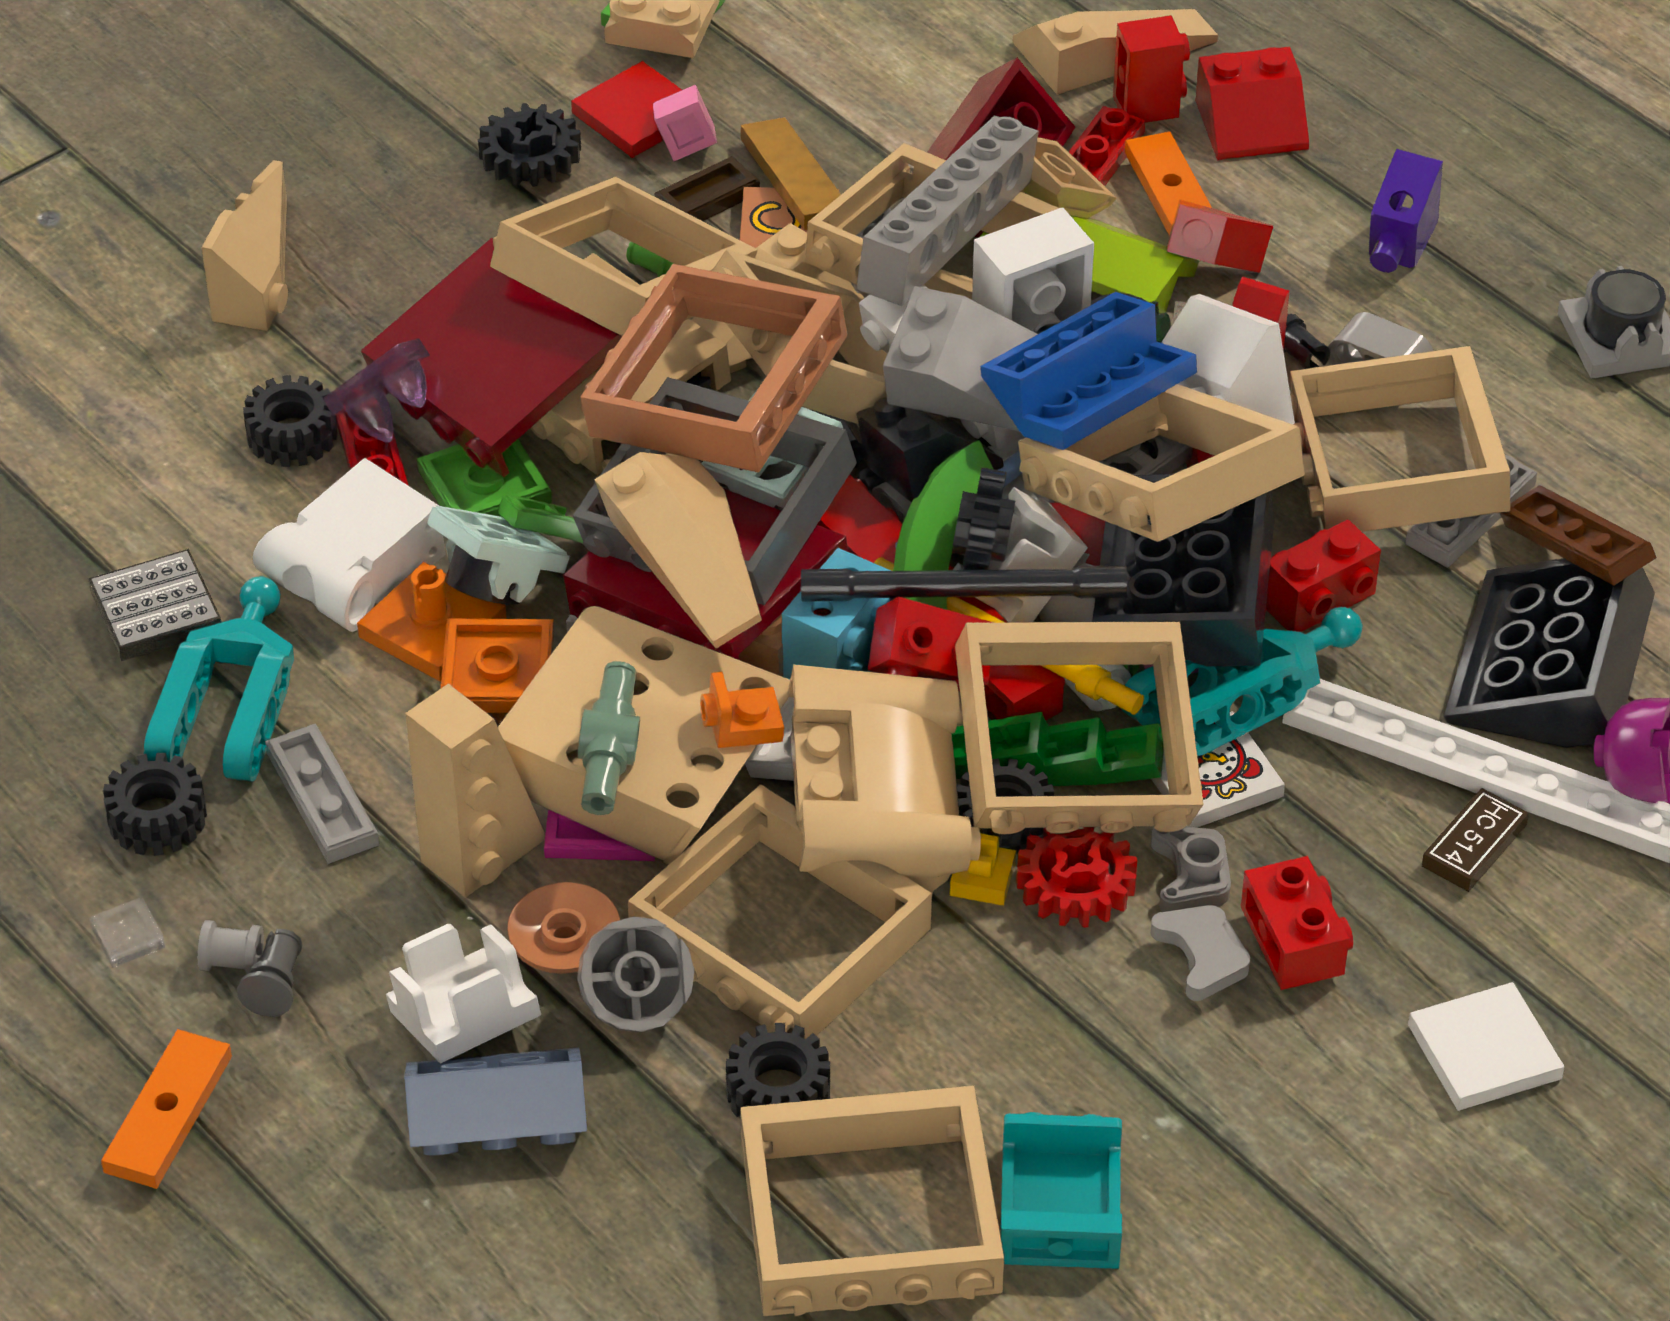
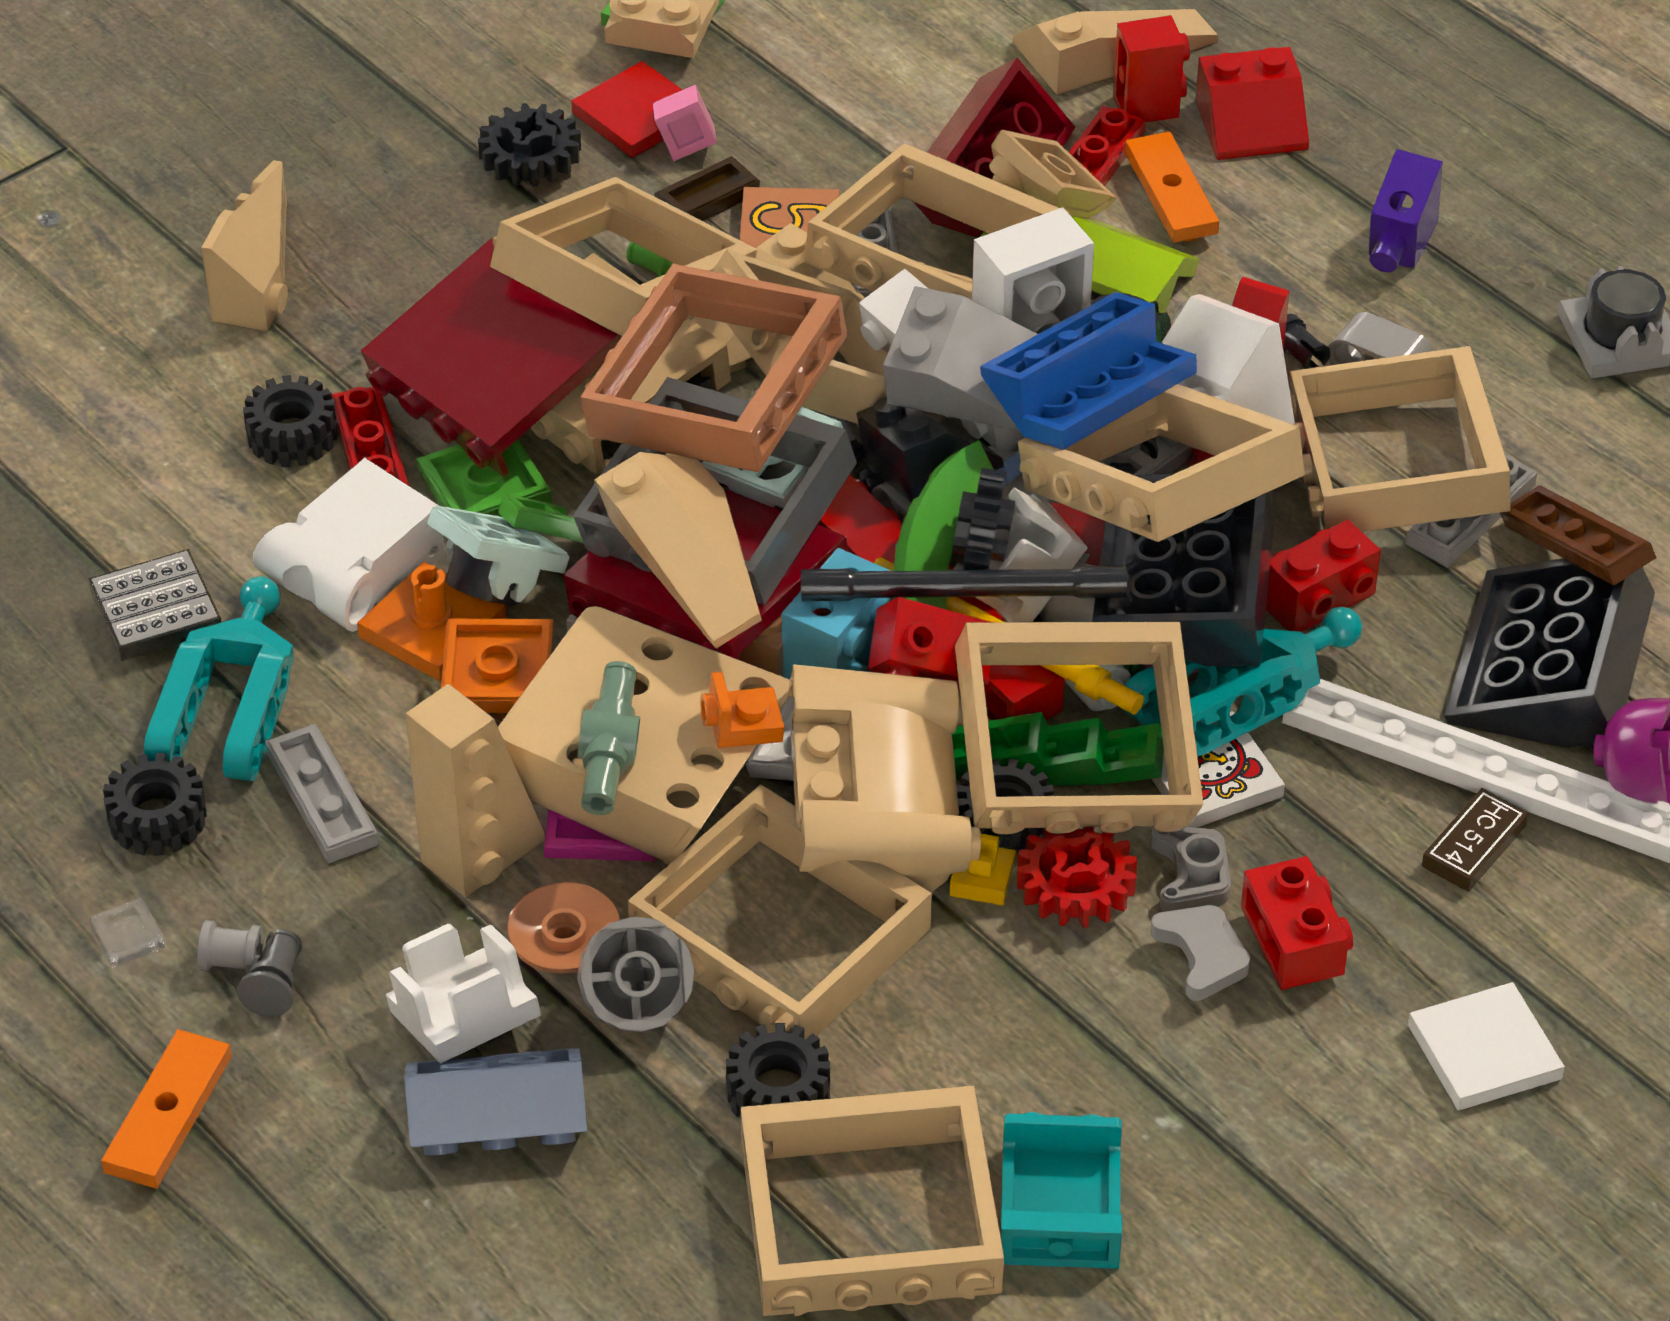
(364, 396): clear purple tile -> none
(789, 167): pearl gold tile -> none
(947, 210): light grey brick -> none
(1218, 237): red slope -> none

